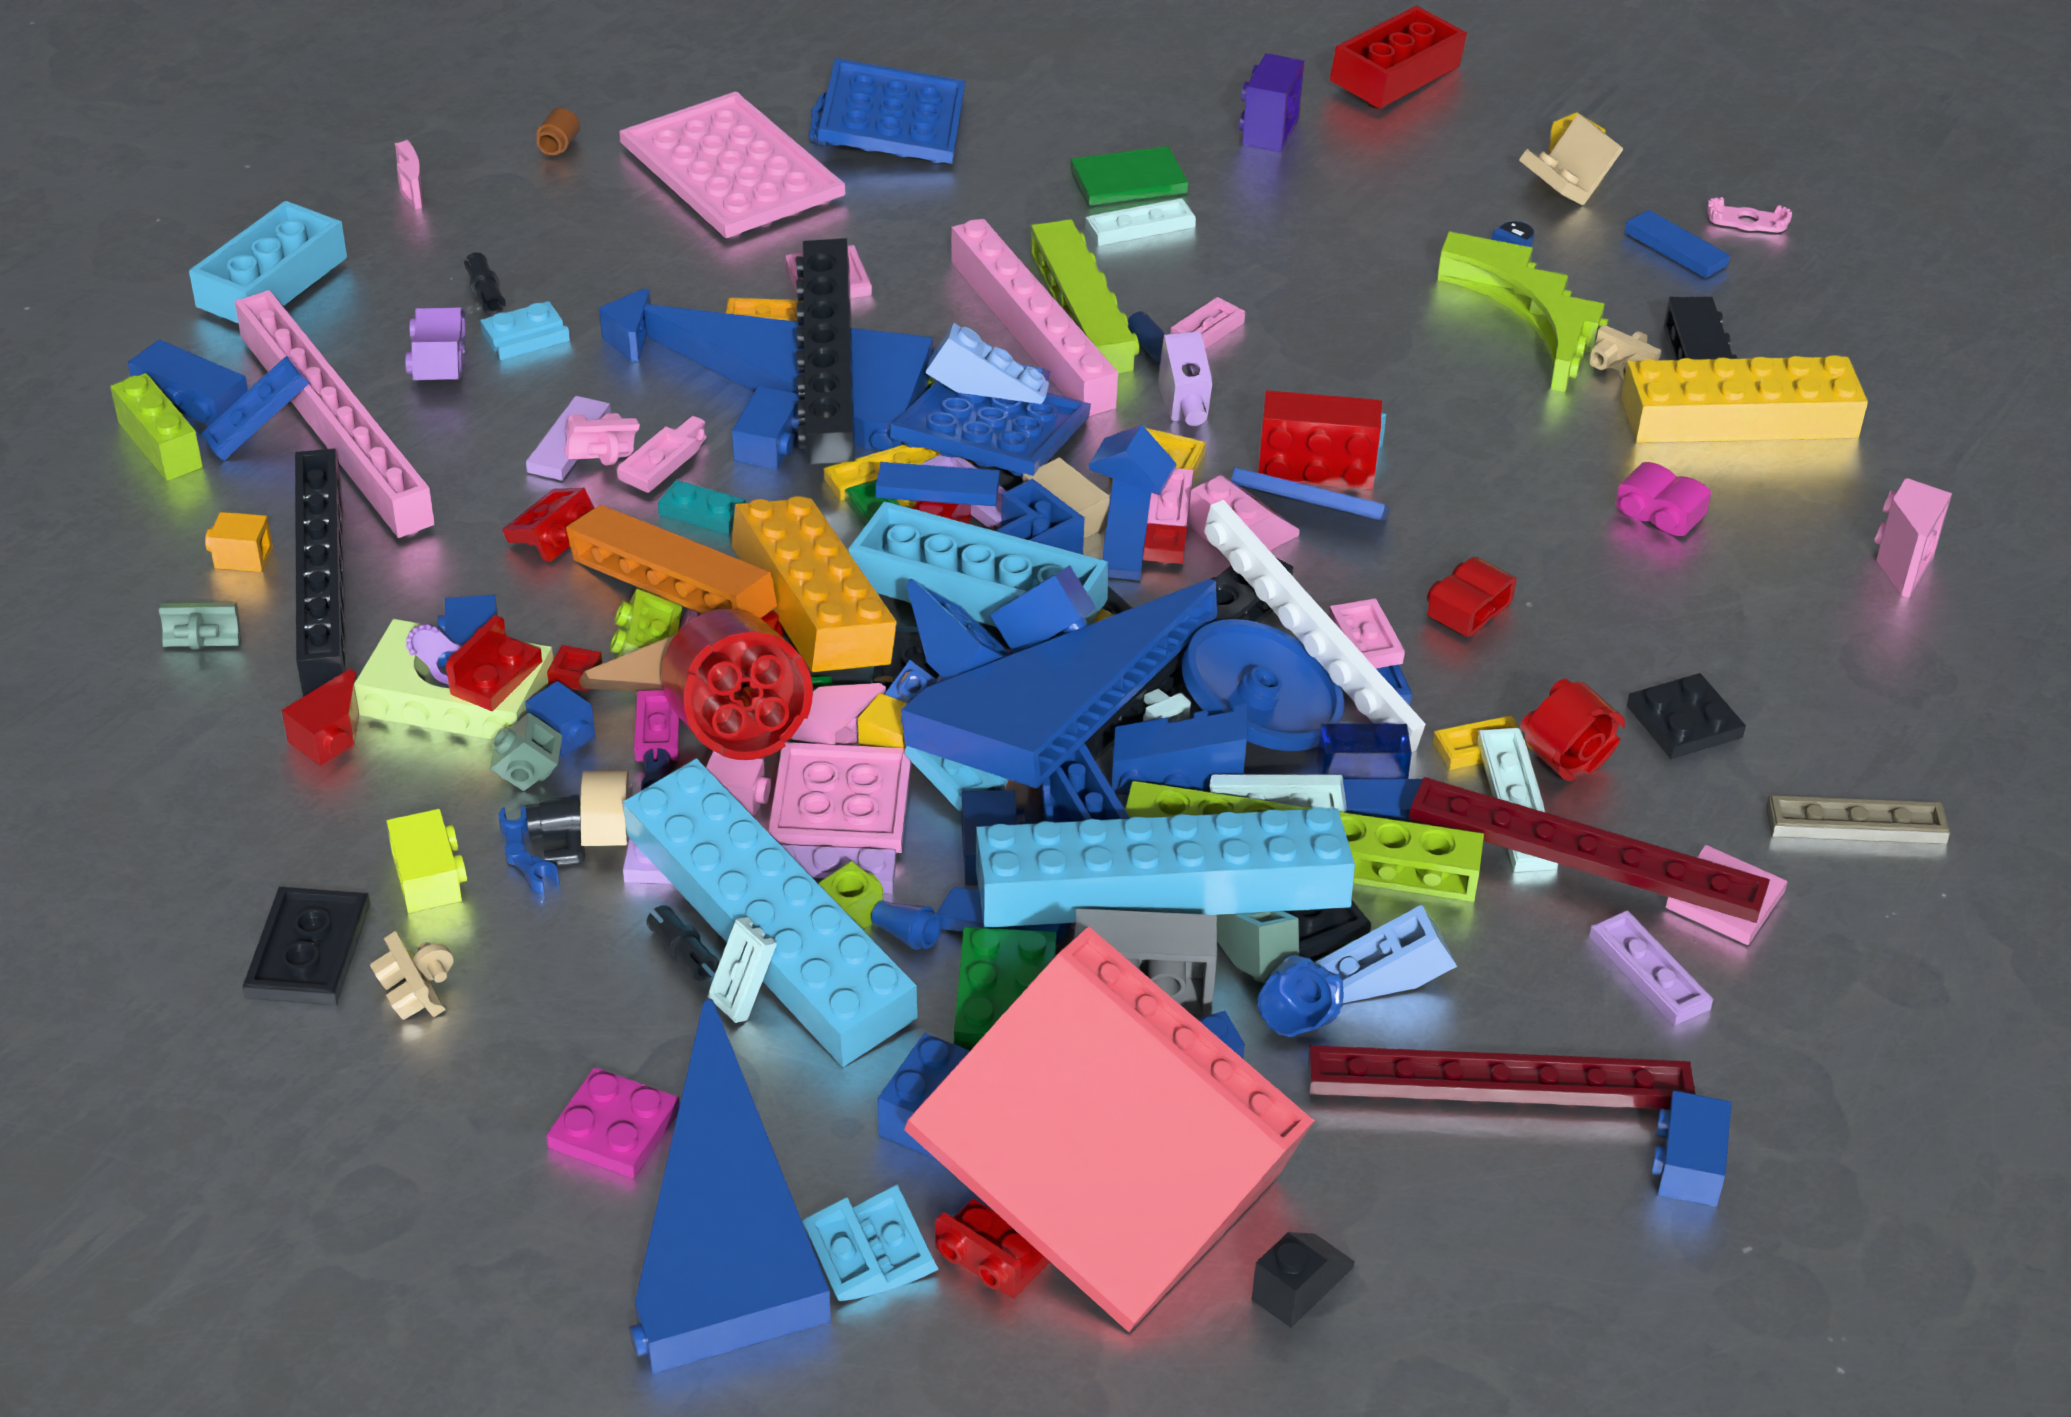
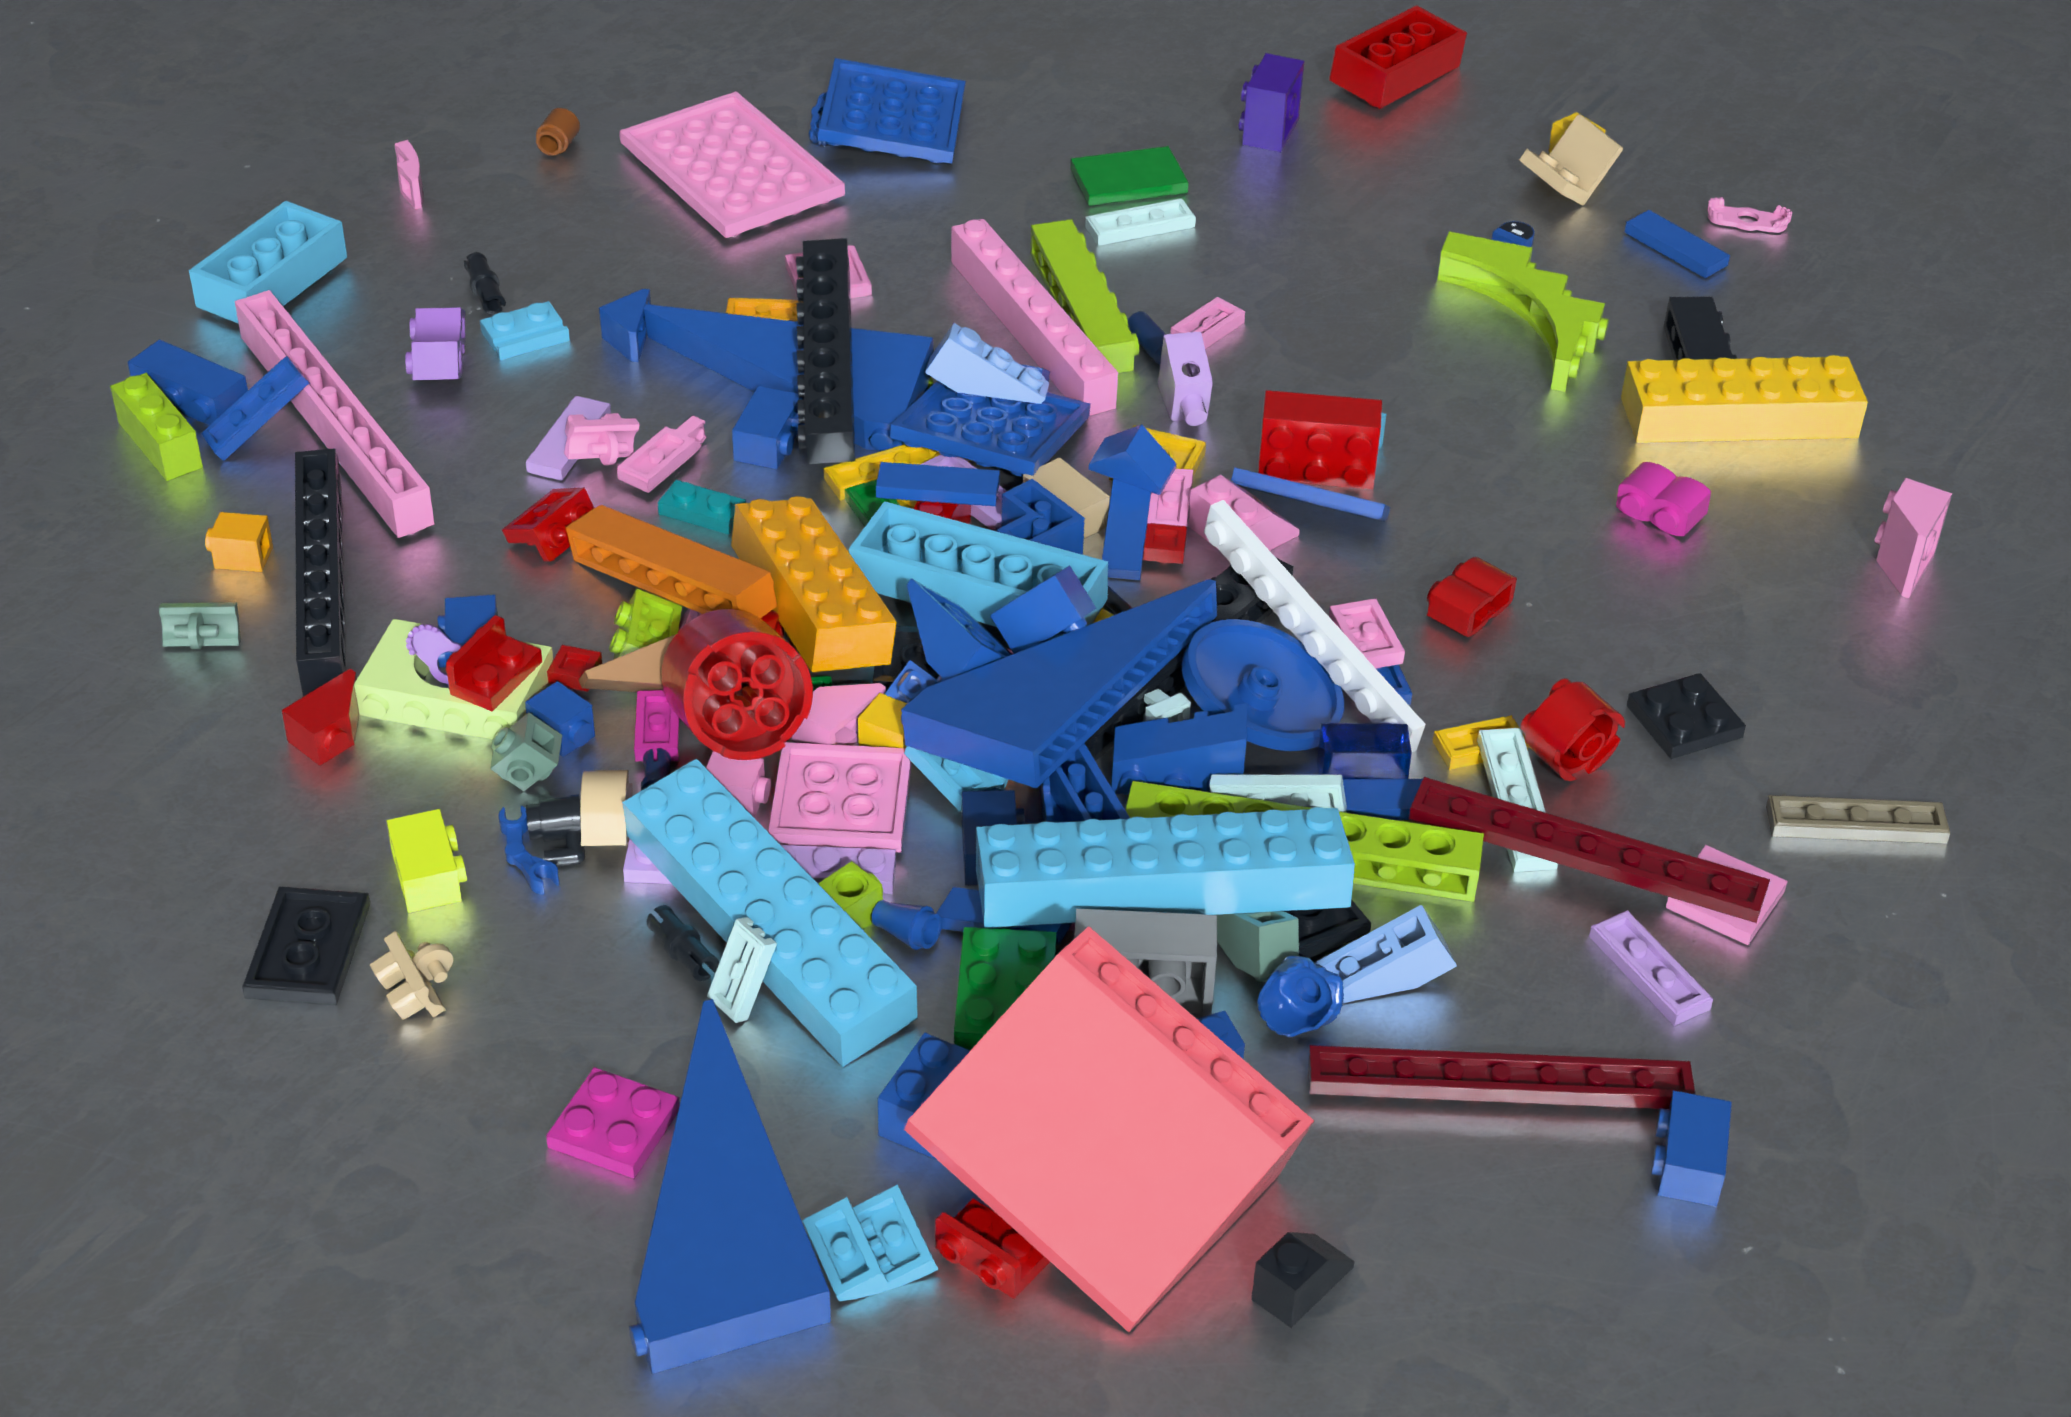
(1617, 348): tan hips -> none

